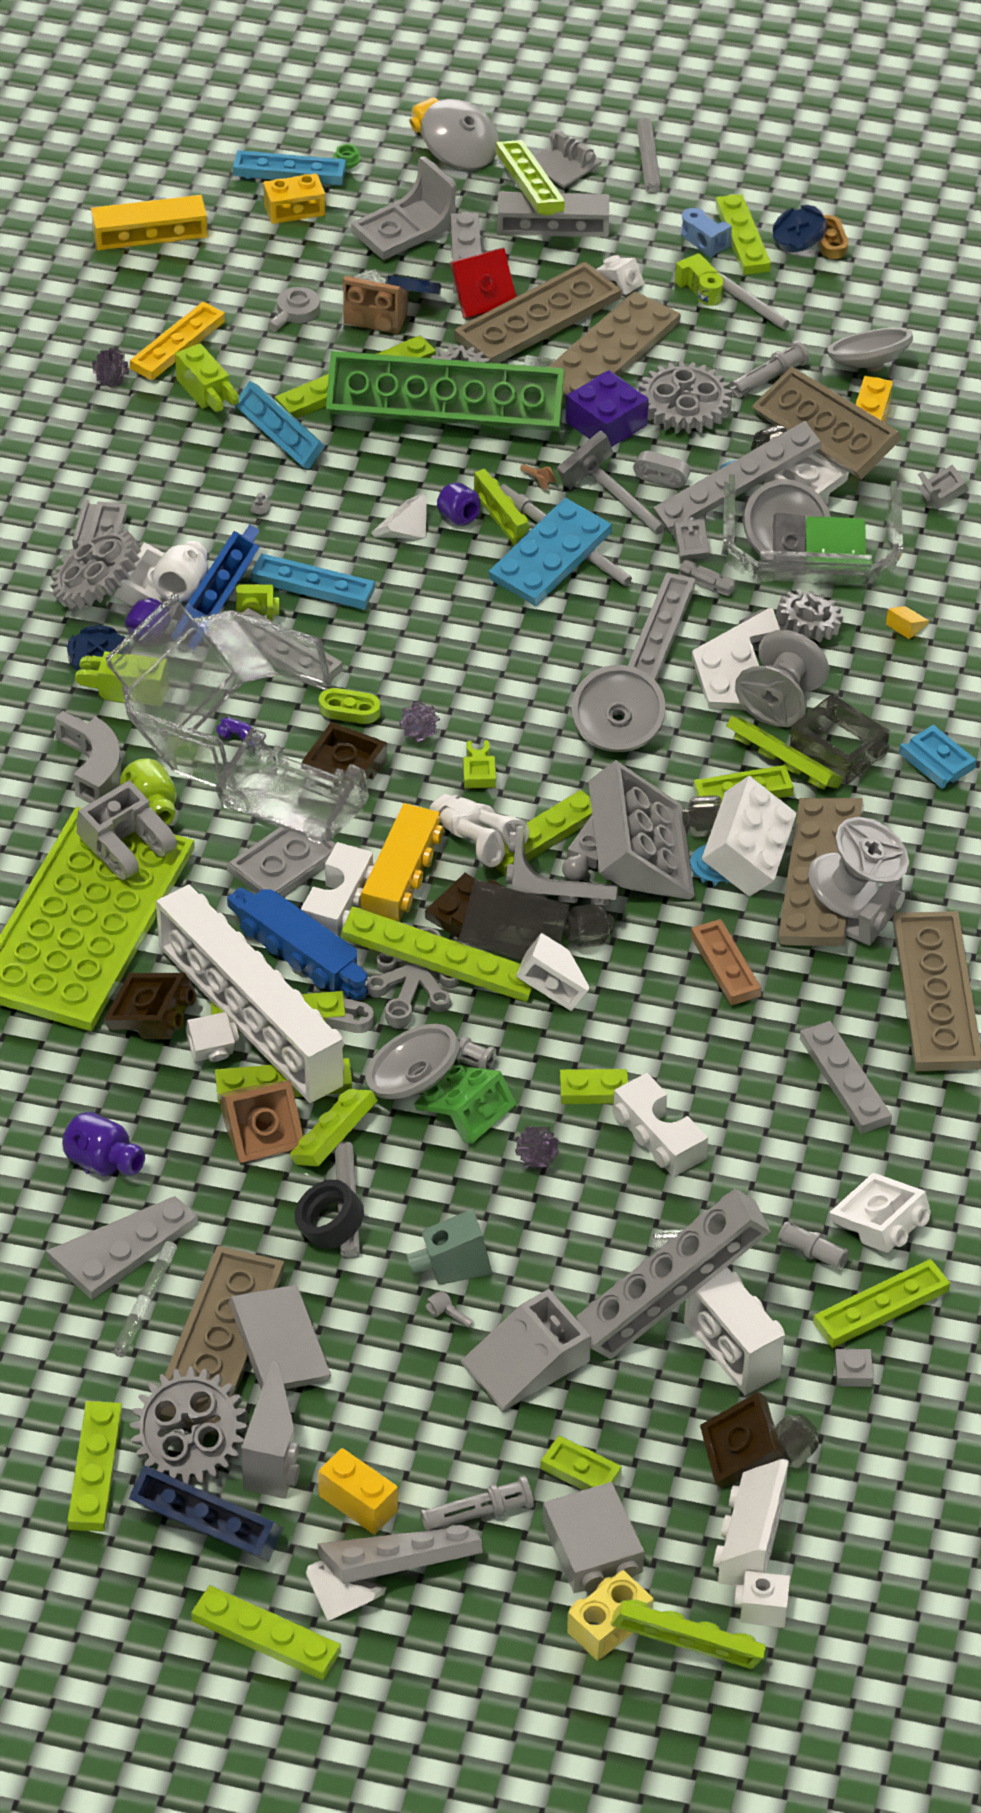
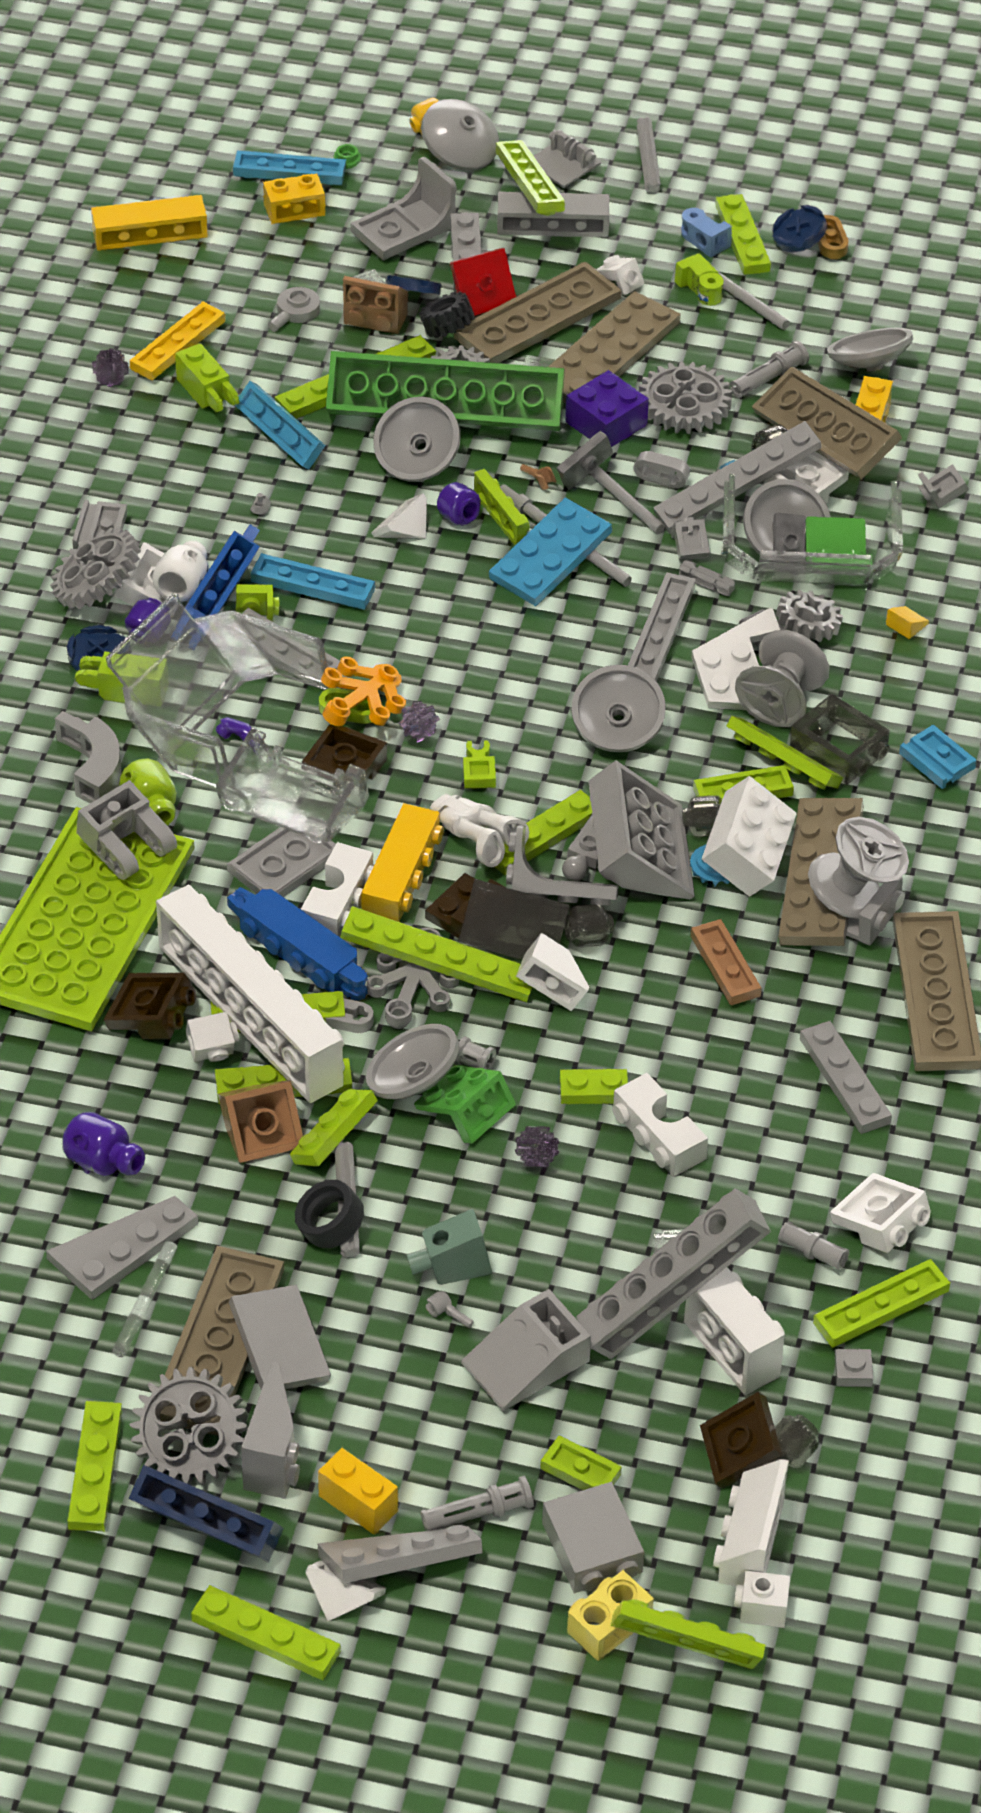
(382, 678): none -> light orange plant
(408, 426): none -> light grey dish
(446, 314): none -> black tyre

